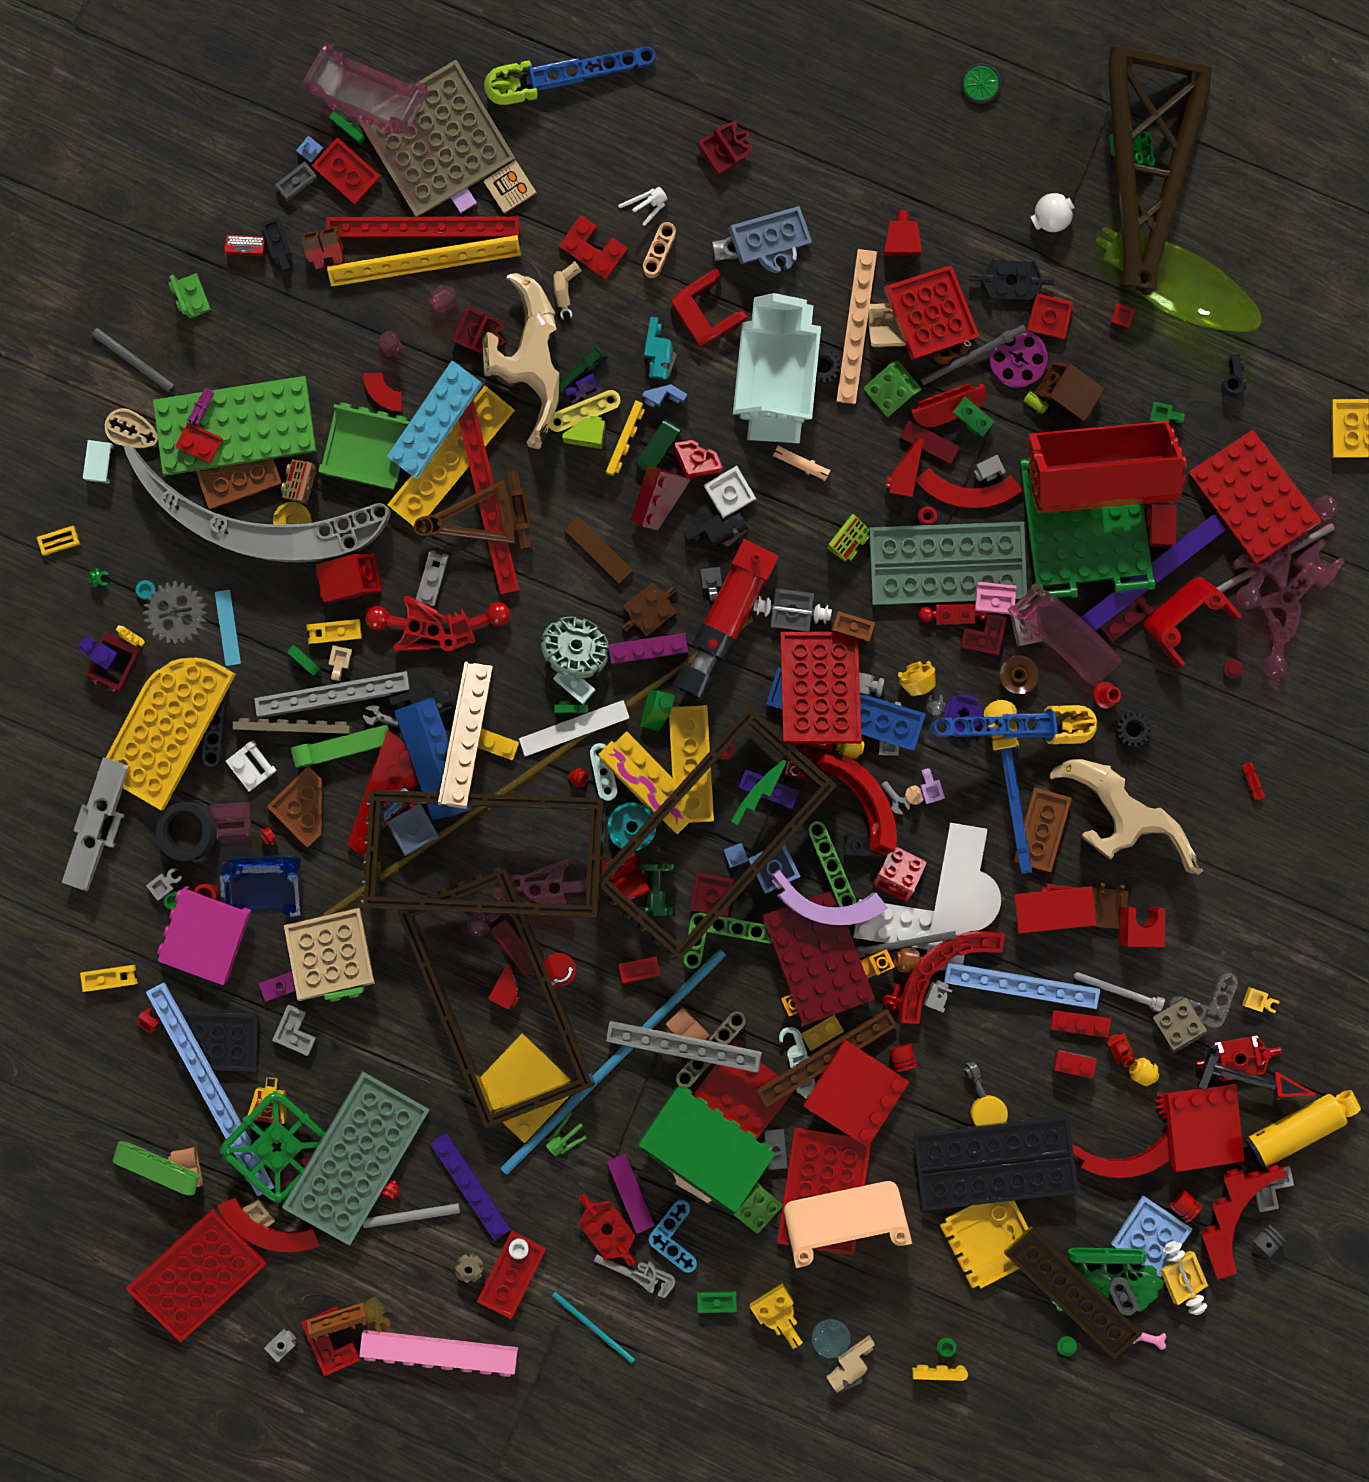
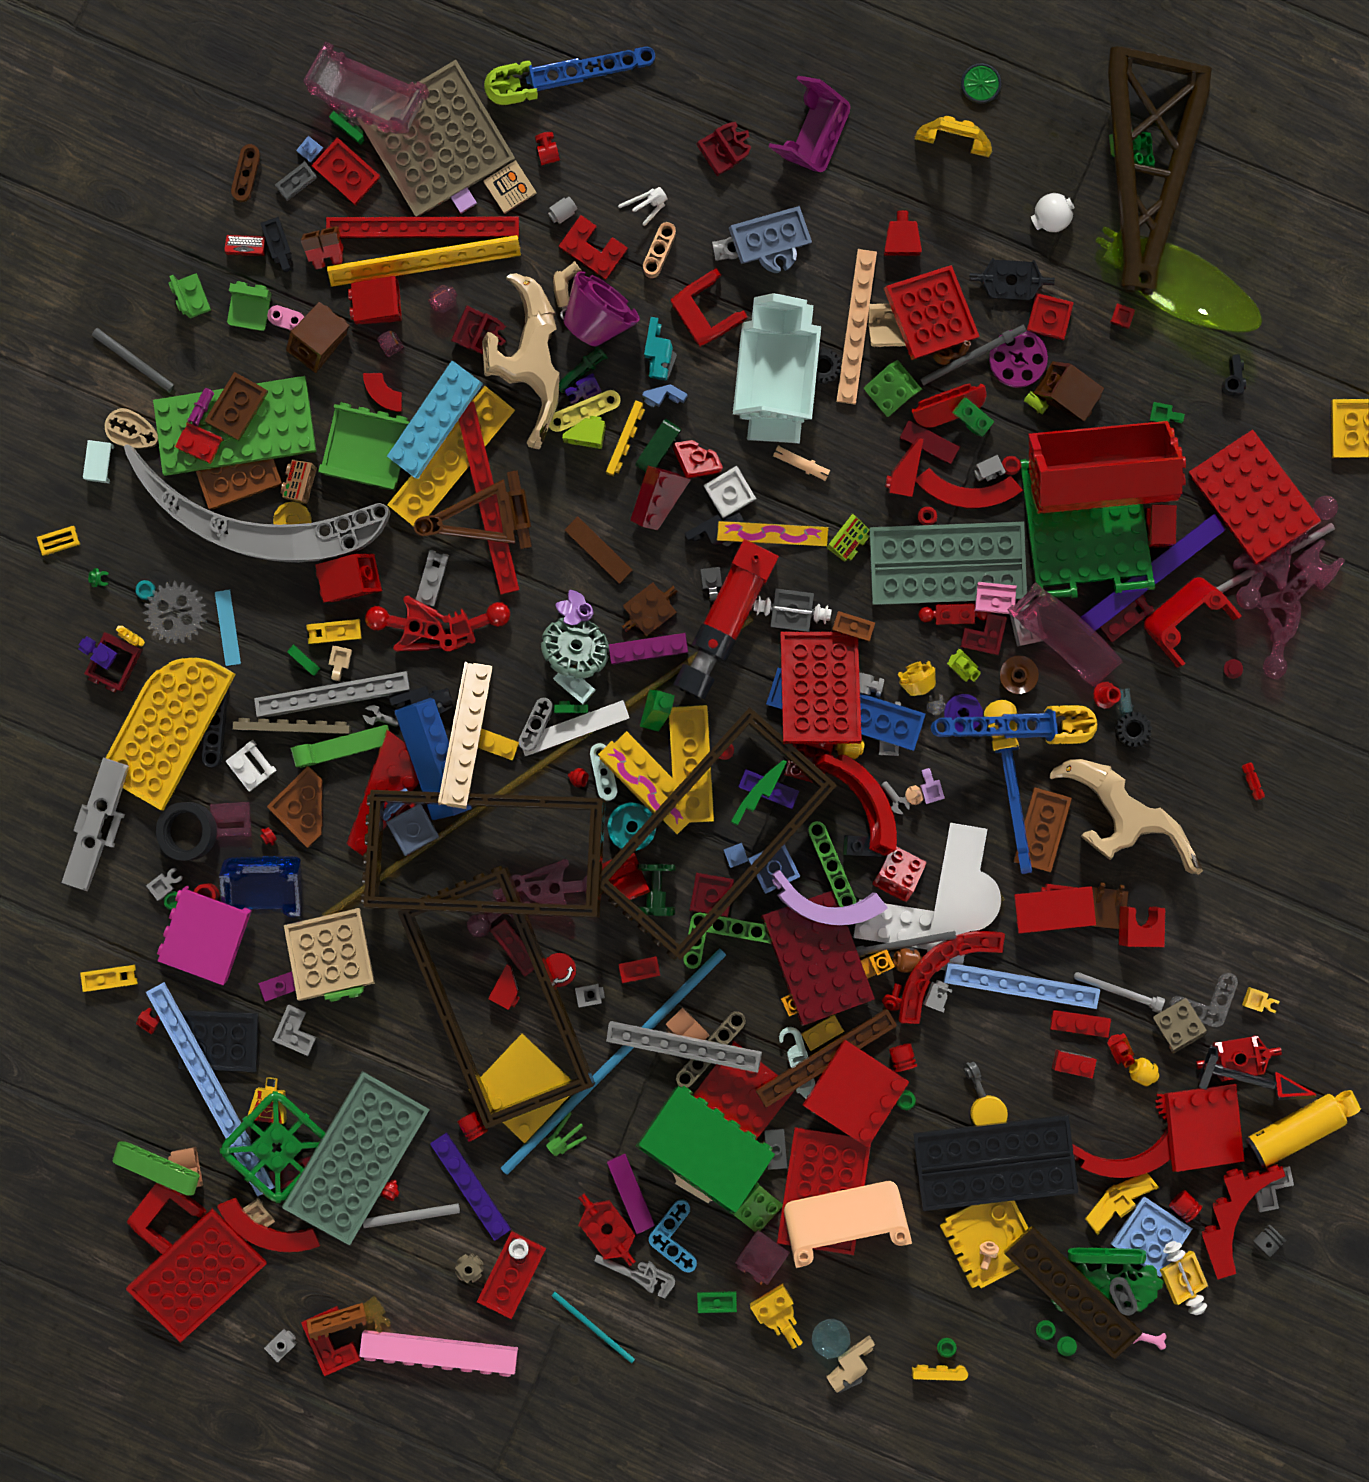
(150, 1208): none -> red connector
(236, 406): none -> reddish brown plate
(245, 164): none -> reddish brown plate
(249, 306): none -> bright green bracket
(285, 318): none -> bright pink plate
(317, 336): none -> reddish brown slope
(375, 301): none -> red slope
(472, 1125): none -> red piece
(547, 151): none -> red piece
(547, 713): none -> light grey beam
(562, 210): none -> light grey brick
(572, 607): none -> medium lavender plate
(584, 1000): none -> light grey brick
(597, 310): none -> magenta cone
(761, 1258): none -> clear pink plate
(772, 533): none -> yellow sticker
(821, 127): none -> magenta windscreen
(906, 1100): none -> green plate
(964, 666): none -> lime hips
(981, 143): none -> yellow windscreen
(989, 1251): none -> light nougat plate
(1011, 465): none -> red plate
(1045, 1329): none -> green plate
(1119, 1200): none -> yellow plate
(1125, 702): none -> clear light blue pin

